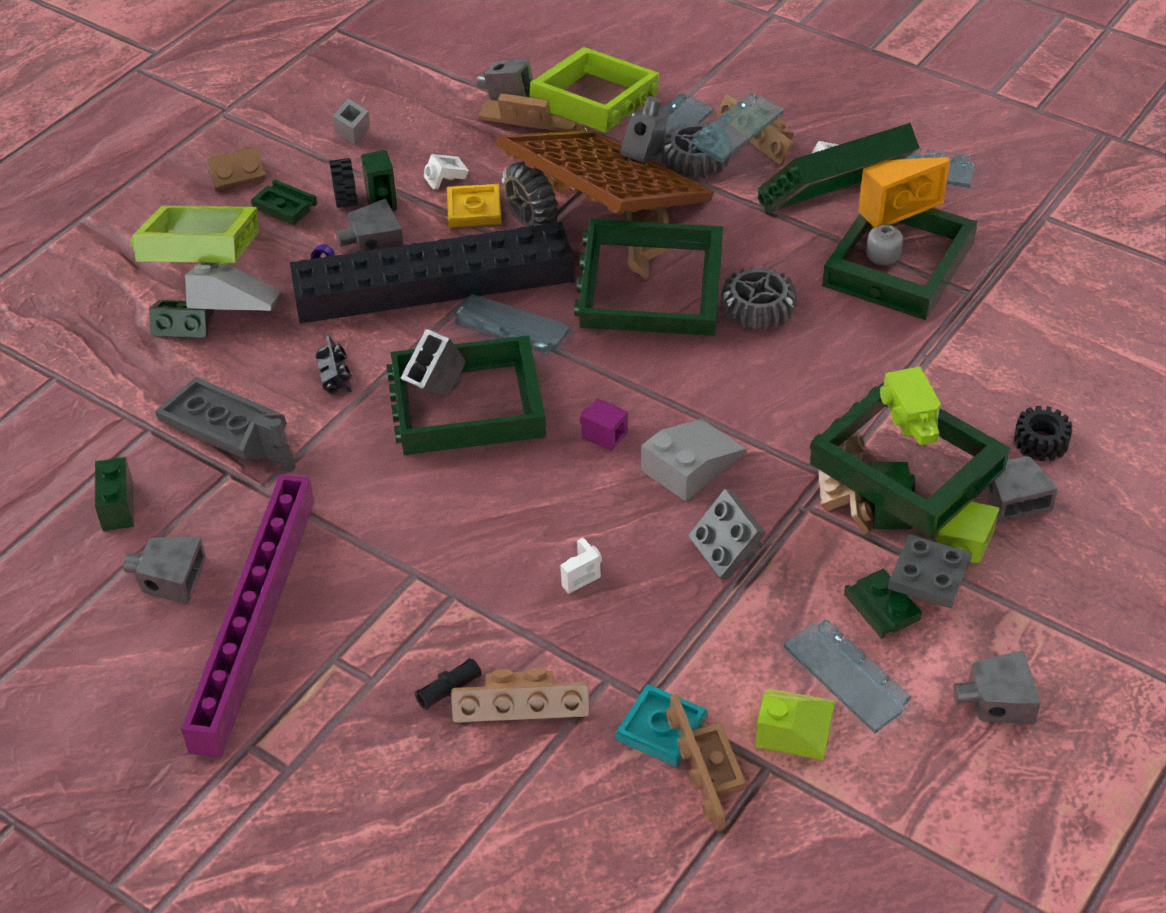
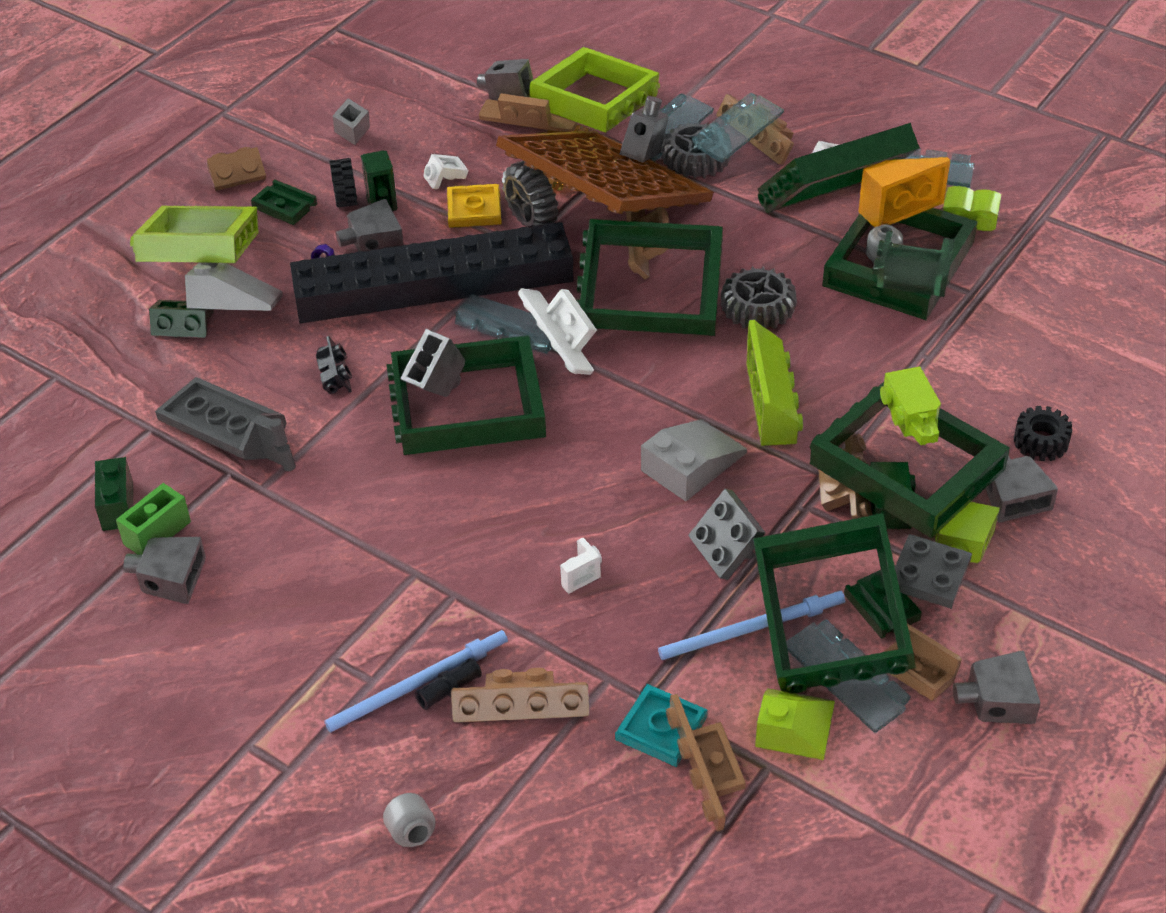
(155, 516): none -> bright green brick
(248, 618): magenta brick -> none
(409, 820): none -> light grey head
(474, 650): none -> light blue bar
(564, 325): none -> white bracket
(604, 424): magenta brick -> none
(772, 387): none -> lime slope
(810, 606): none -> light blue bar
(823, 543): none -> dark green window
(913, 267): none -> clear green panel
(934, 665): none -> medium nougat bracket
(974, 205): none -> lime brick

